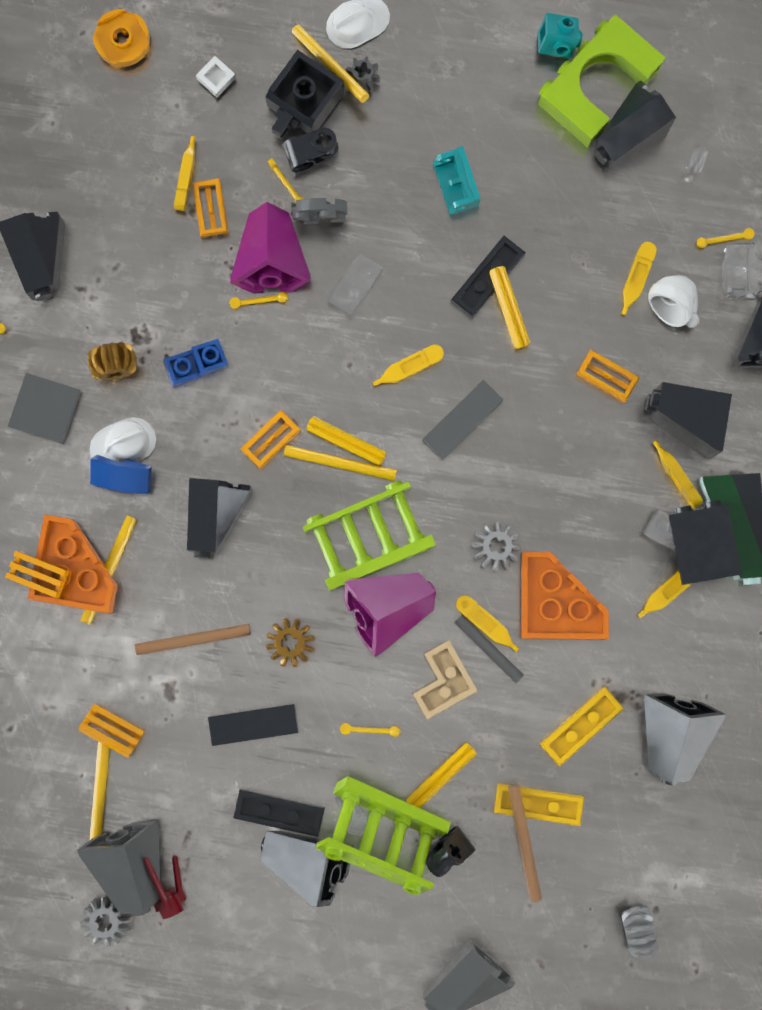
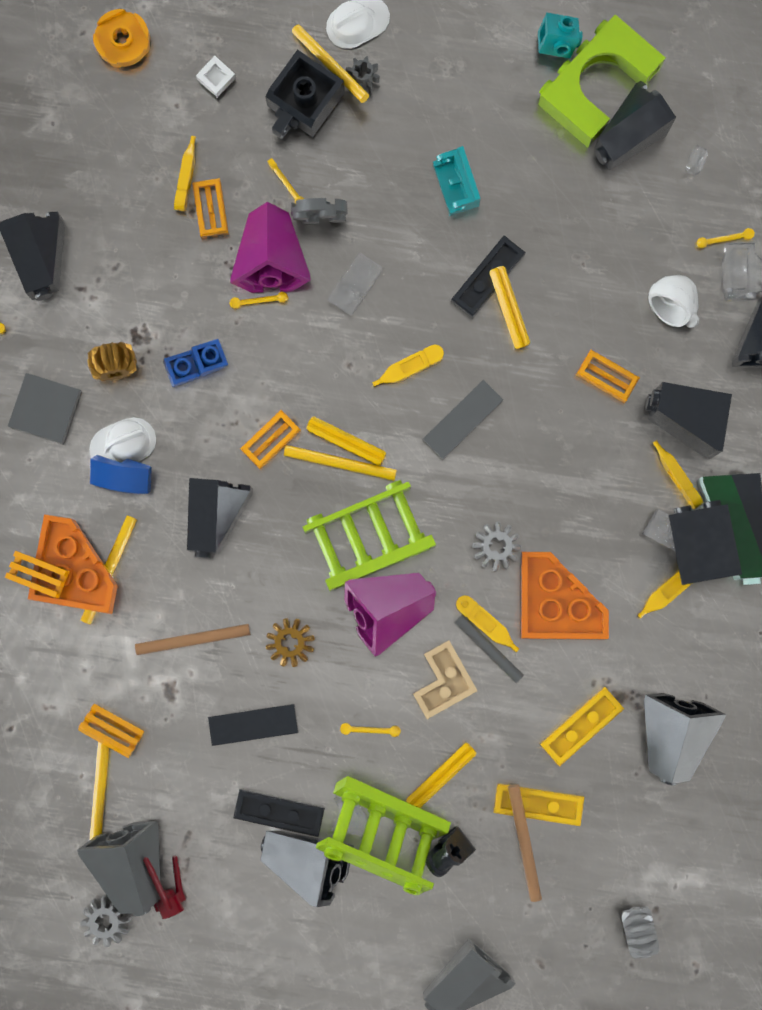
(308, 151): black piece -> none
(638, 274): yellow piece -> none

